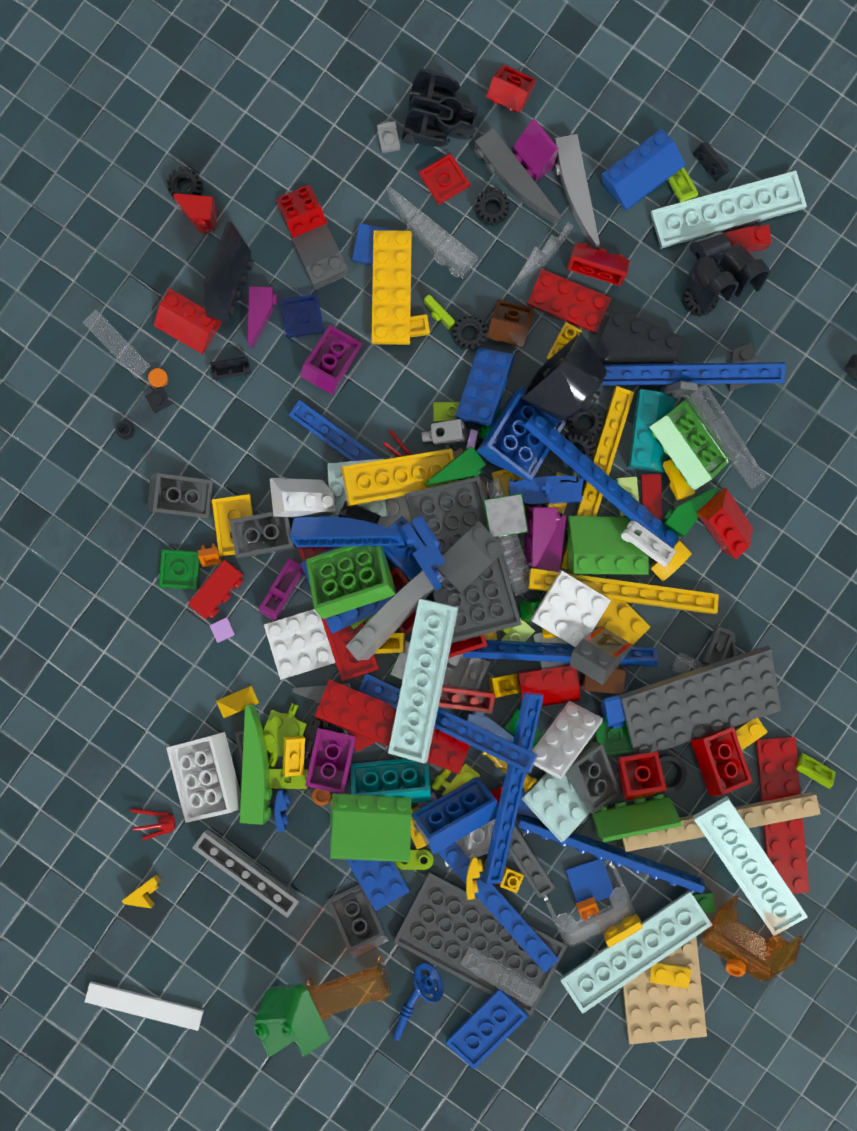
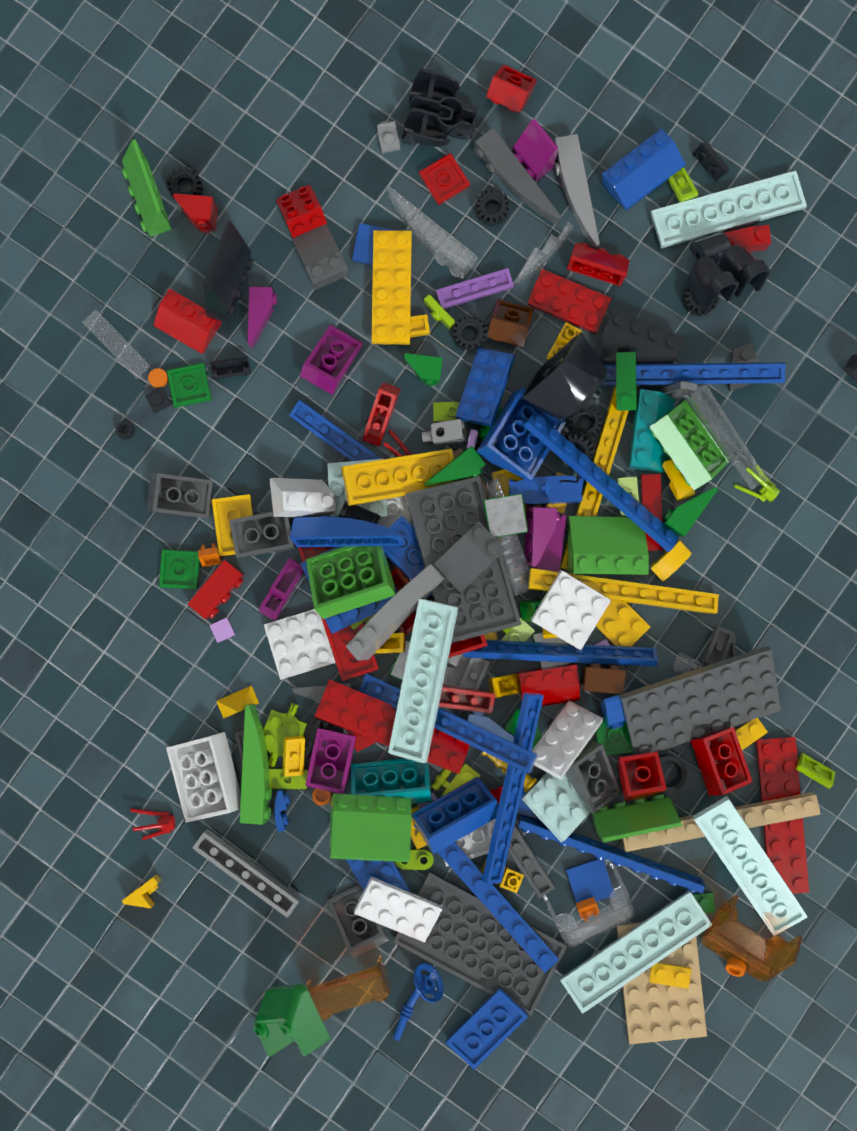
(144, 1005): white tile -> none
(145, 191): none -> bright green slope
(189, 385): none -> green tile
(302, 316): clear blue plate -> none
(381, 413): none -> red slope
(397, 909): none -> white plate
(425, 368): none -> green slope
(429, 556): blue plate -> none
(473, 870): yellow slope -> none
(474, 288): none -> medium lavender plate
(500, 976): clear slope -> none
(599, 654): dark grey slope -> none
(626, 381): none -> green slope
(626, 928): yellow plate -> none
(648, 543): white plate -> none
(727, 524): red slope -> none
(768, 490): none -> lime plant

